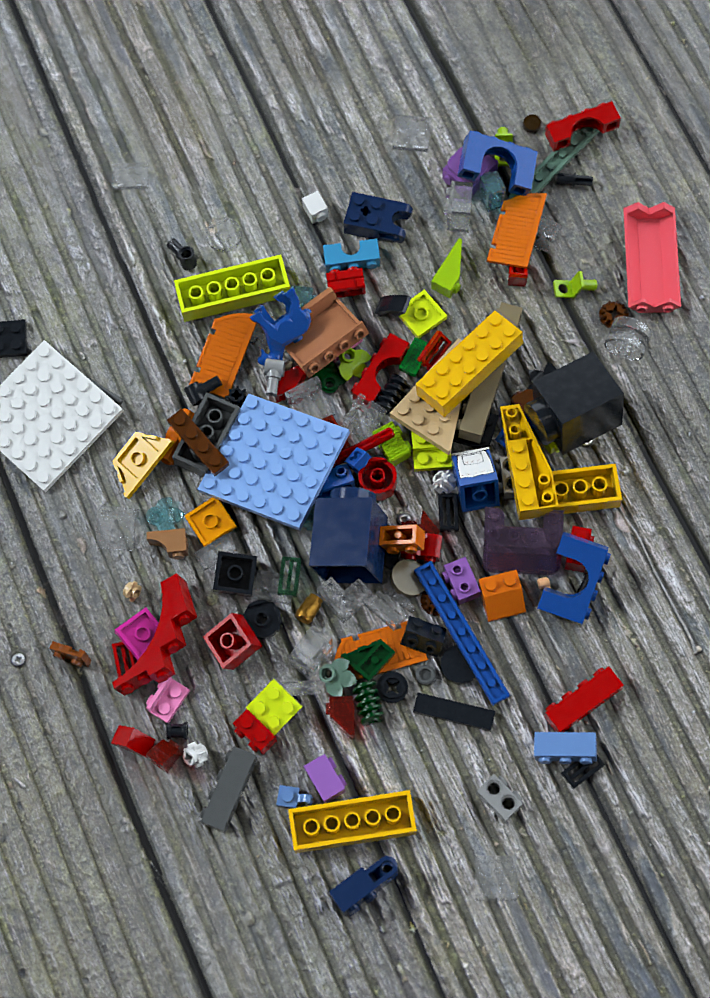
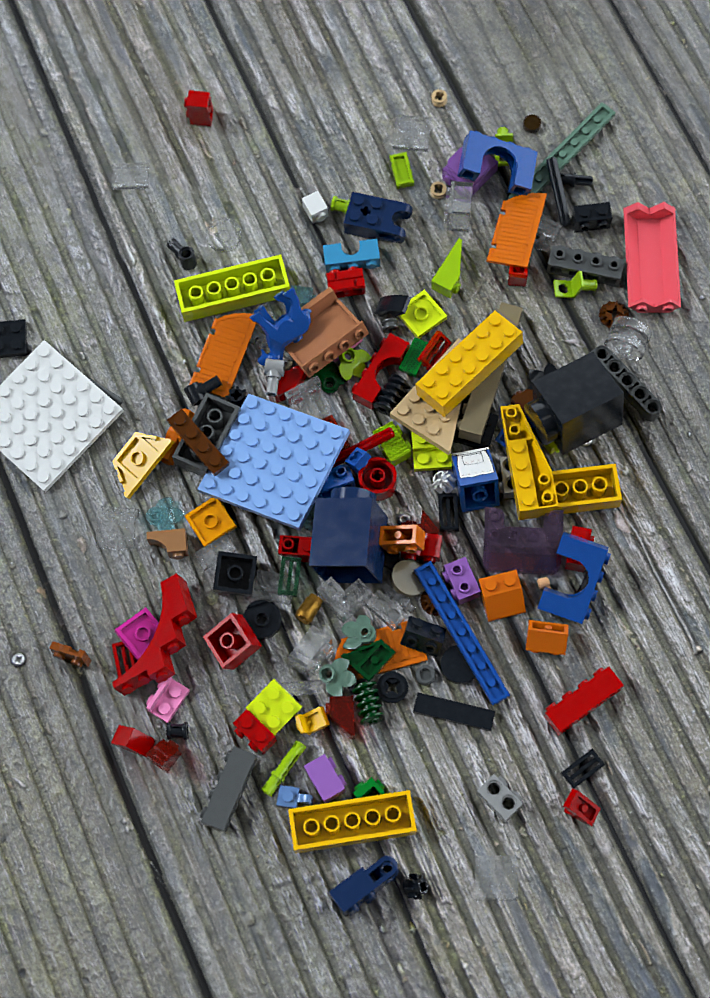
(132, 591): tan plate -> none
(195, 754): white gear -> none
(199, 108): none -> red brick
(278, 776): none -> lime pin
(295, 547): none -> red slope
(312, 721): none -> yellow bracket
(339, 204): none -> lime bush
(356, 632): none -> sand green plate
(364, 789): none -> green bracket
(368, 421): clear plate -> none
(390, 325): none -> dark grey bush
(401, 170): none -> lime tile
(415, 886): none -> black gear
(438, 184): none -> tan bush
(439, 103): none -> tan bush
(492, 190): clear light blue brick -> none
(547, 637): none -> orange brick
(558, 192): none -> black axle
(565, 747): medium blue brick -> none
(581, 807): none -> red slope
(591, 217): none -> black brick
(593, 265): none -> dark grey brick
(602, 117): red arch -> none
(635, 388): none -> dark grey beam

